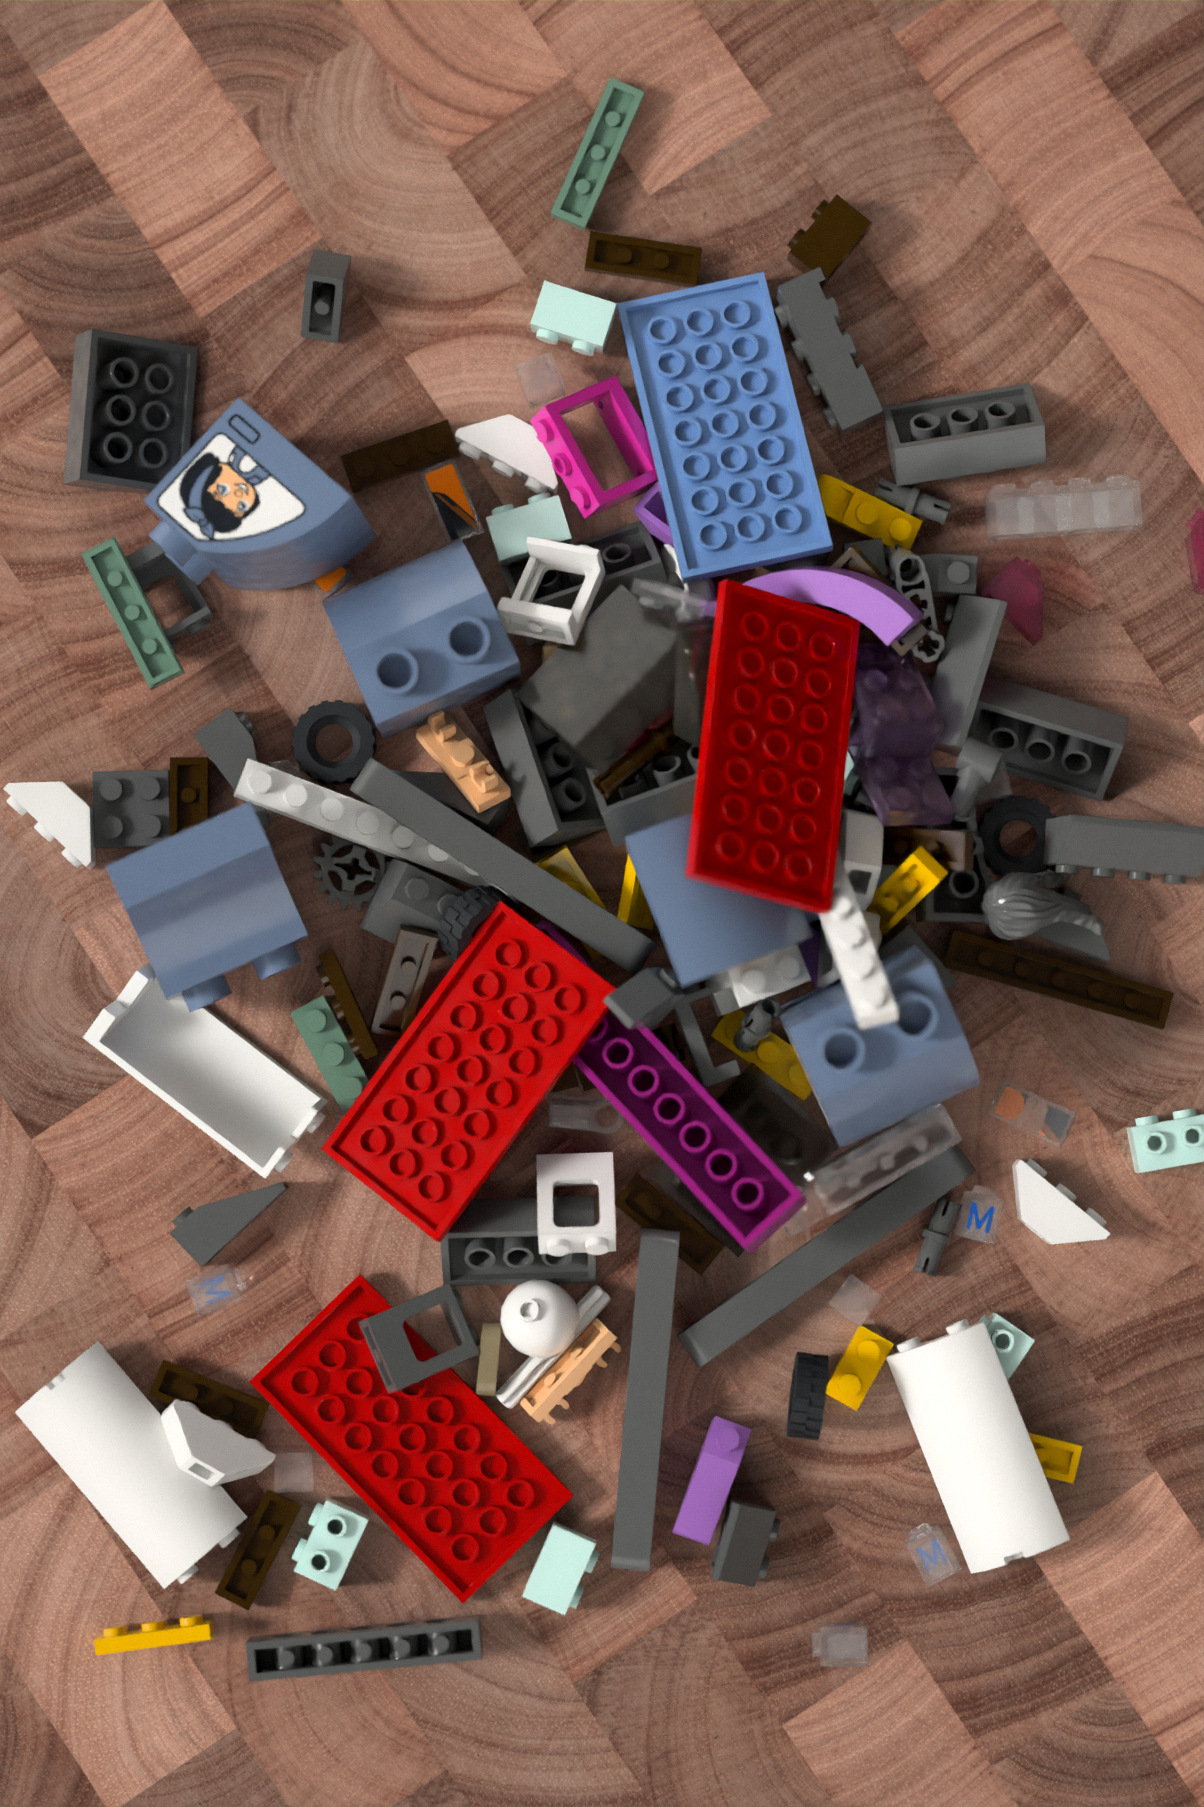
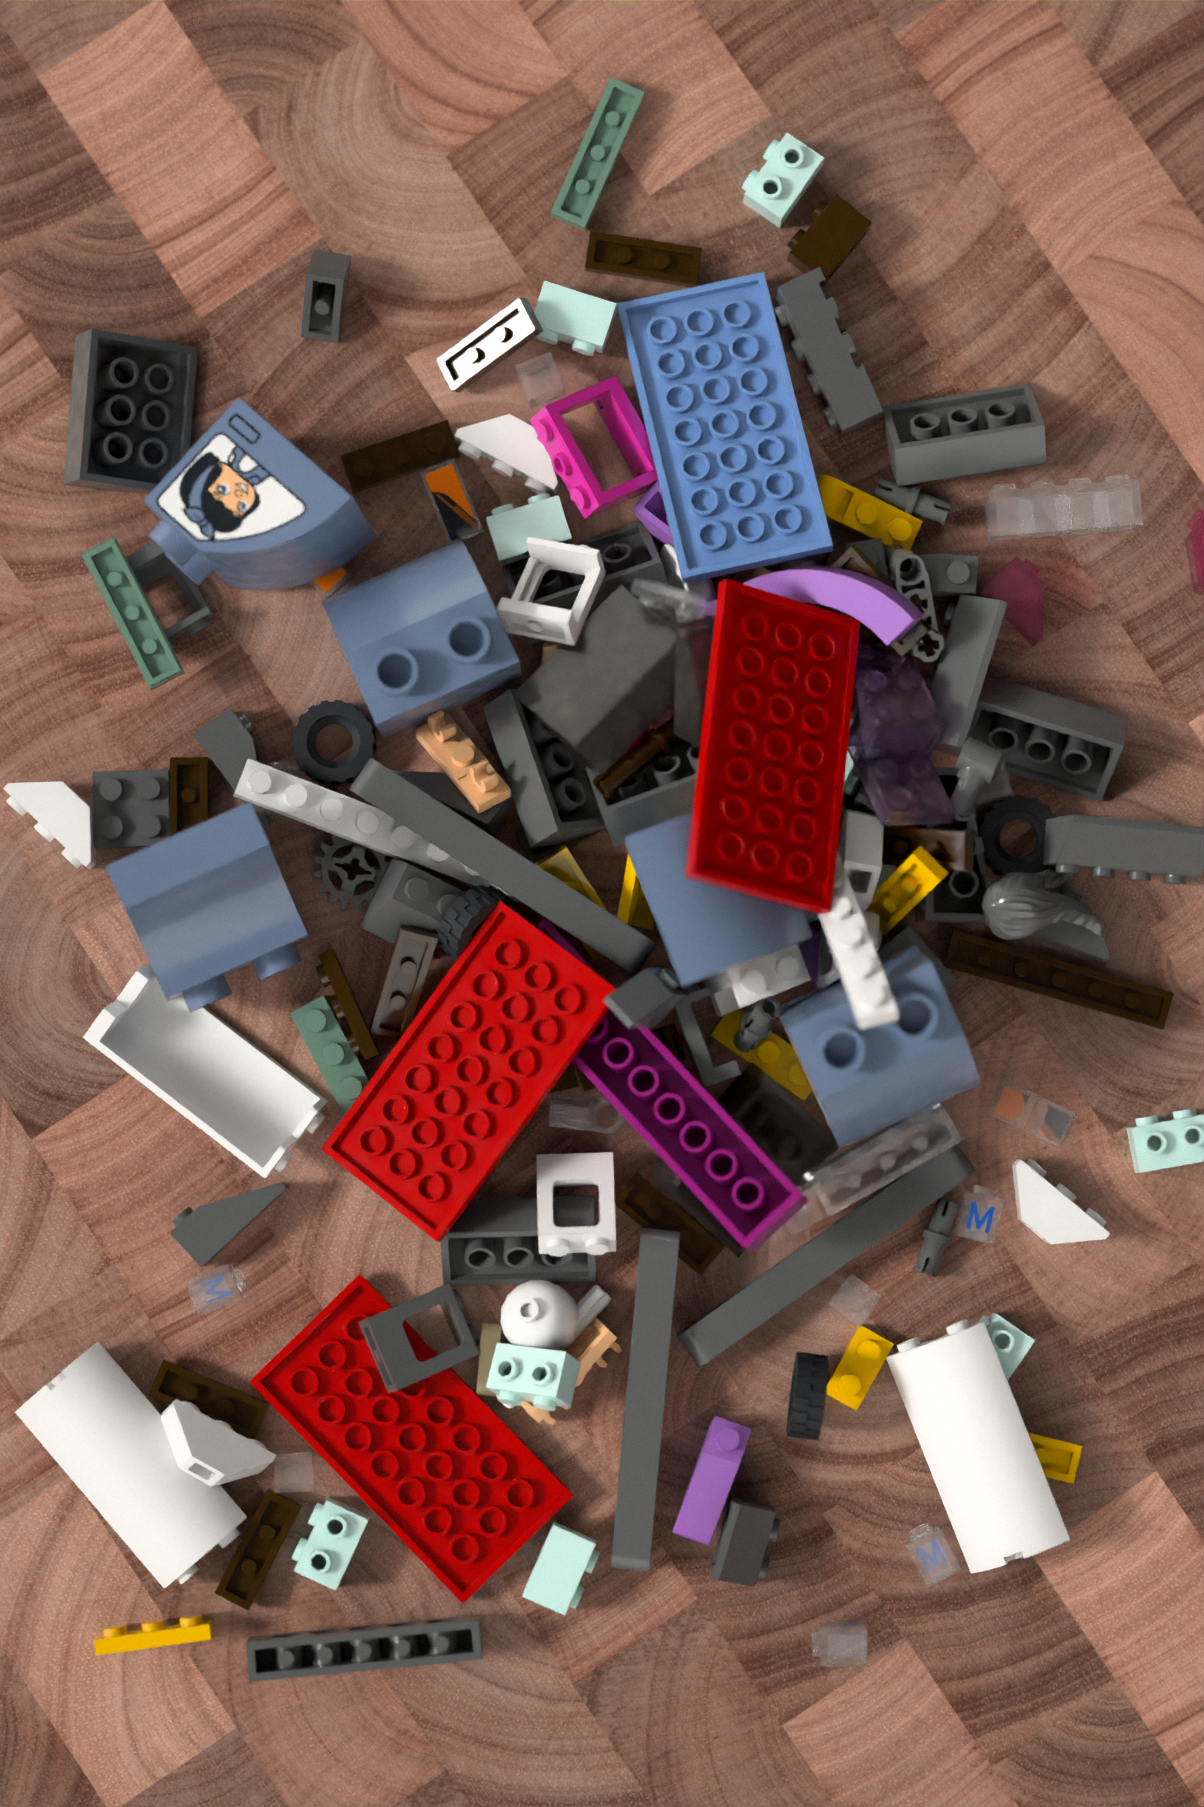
(489, 345): none -> plate
(533, 1376): none -> light aqua brick
(782, 179): none -> light aqua brick

